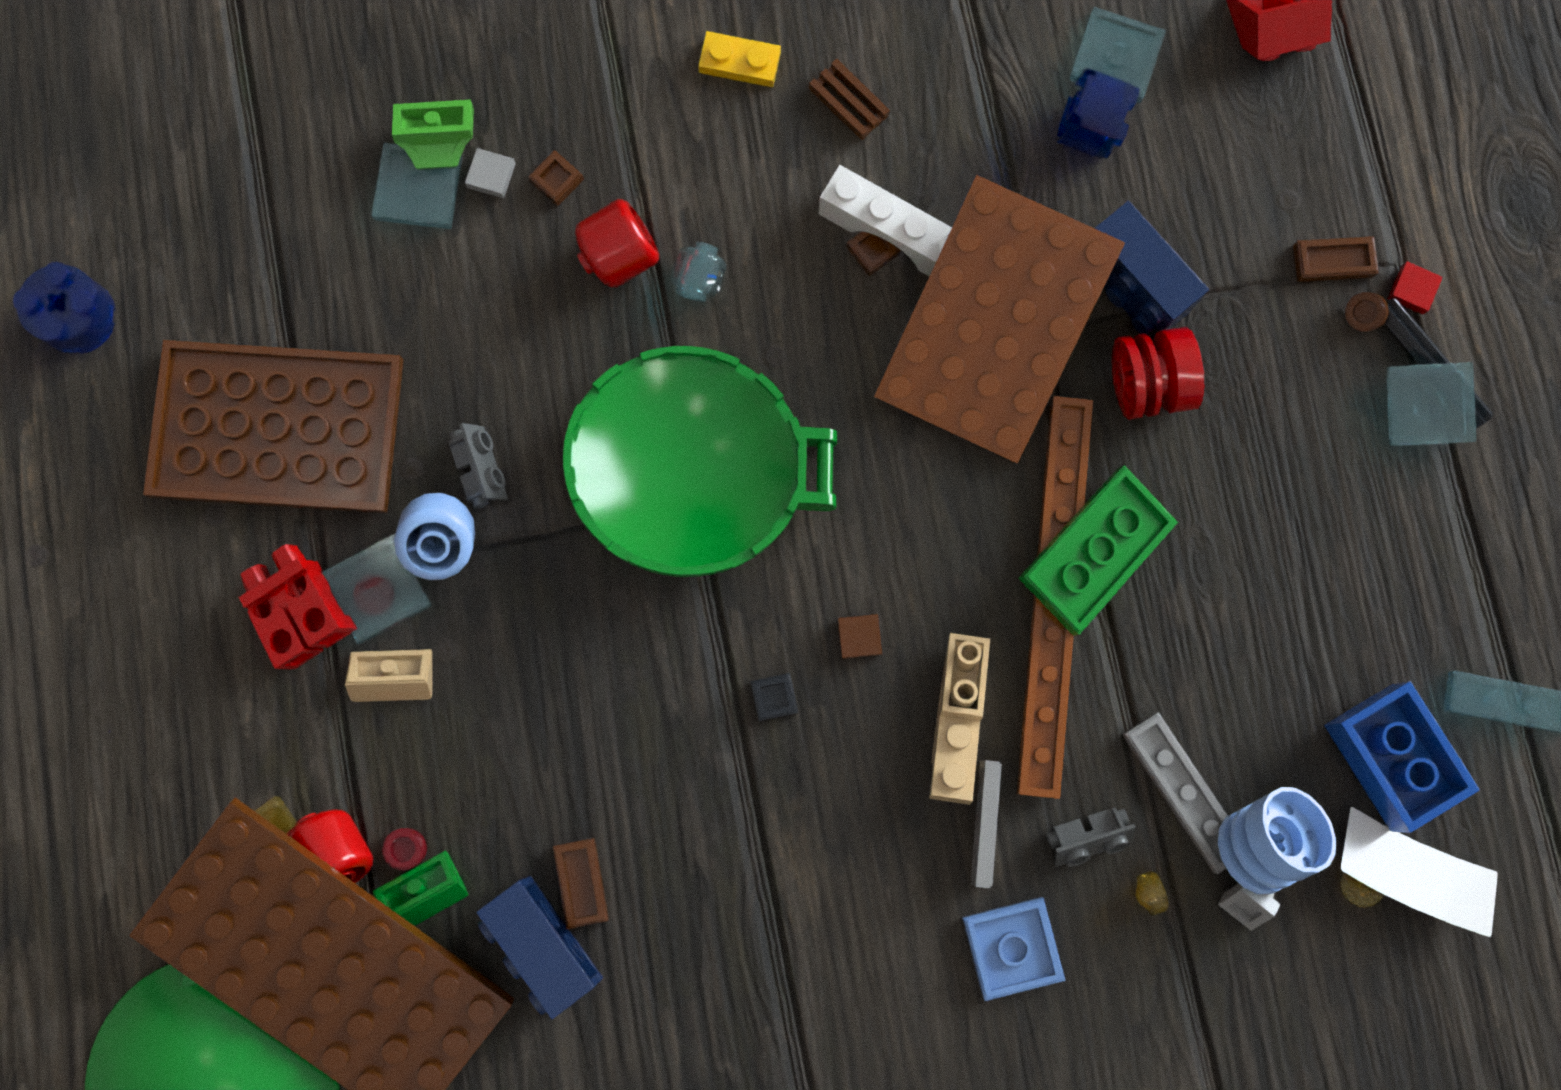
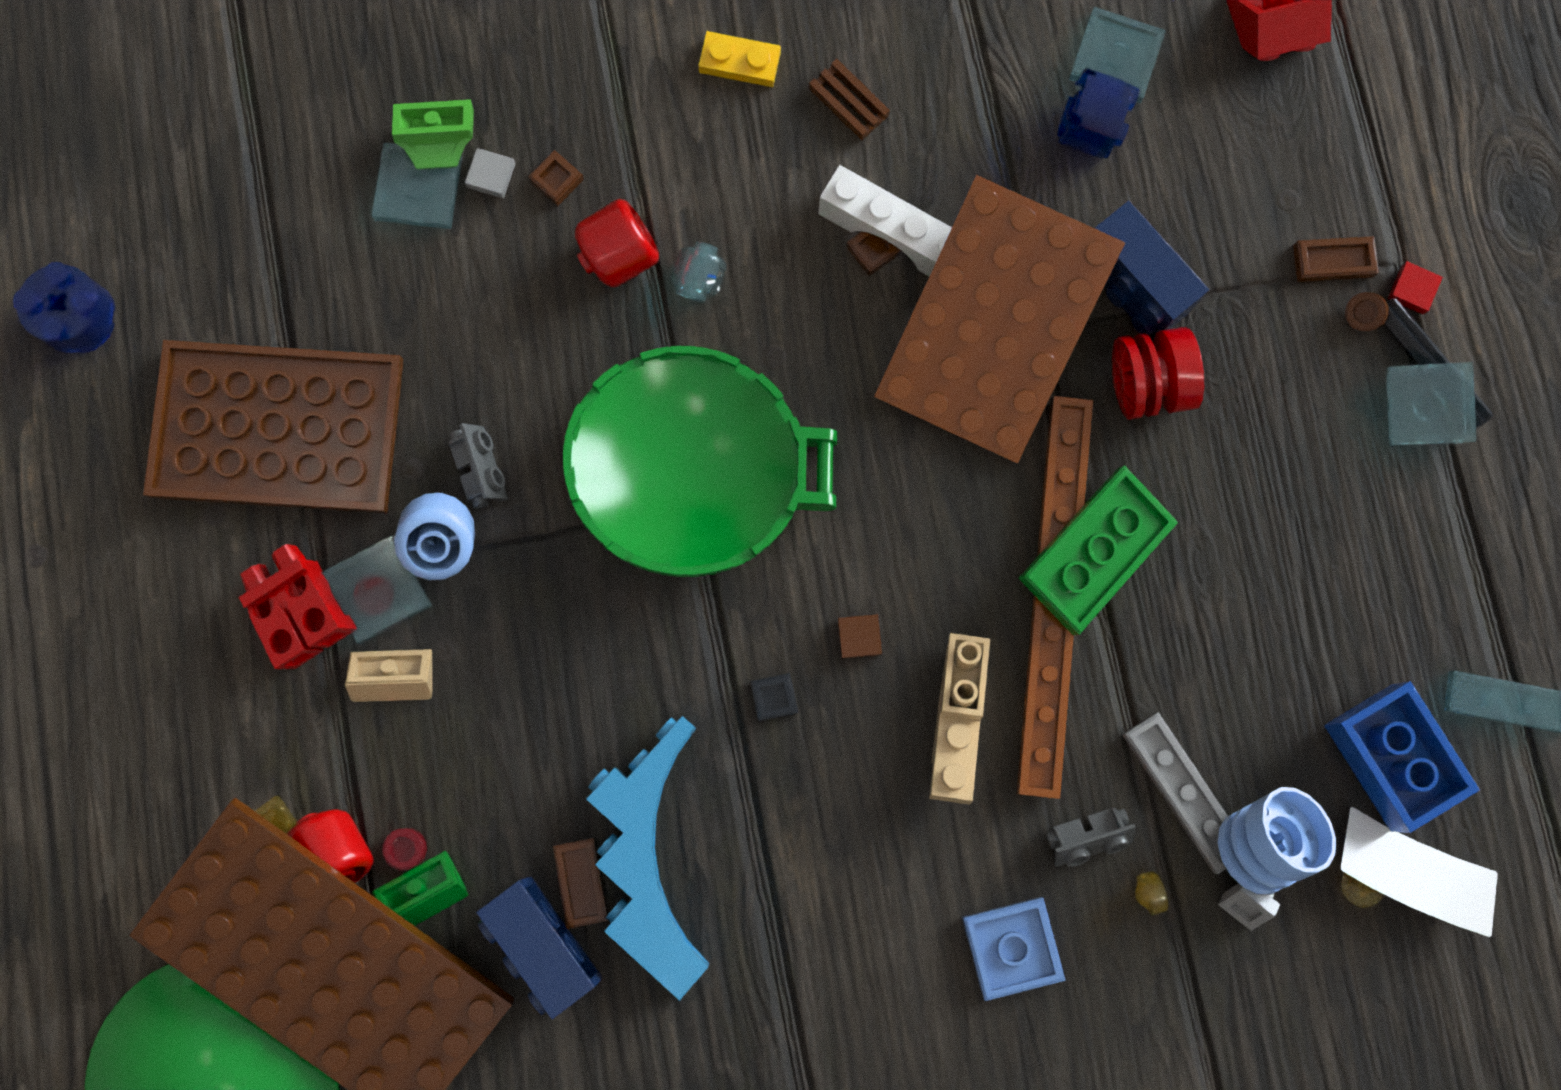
(646, 923): none -> dark azure arch
(986, 824): light grey tile -> none

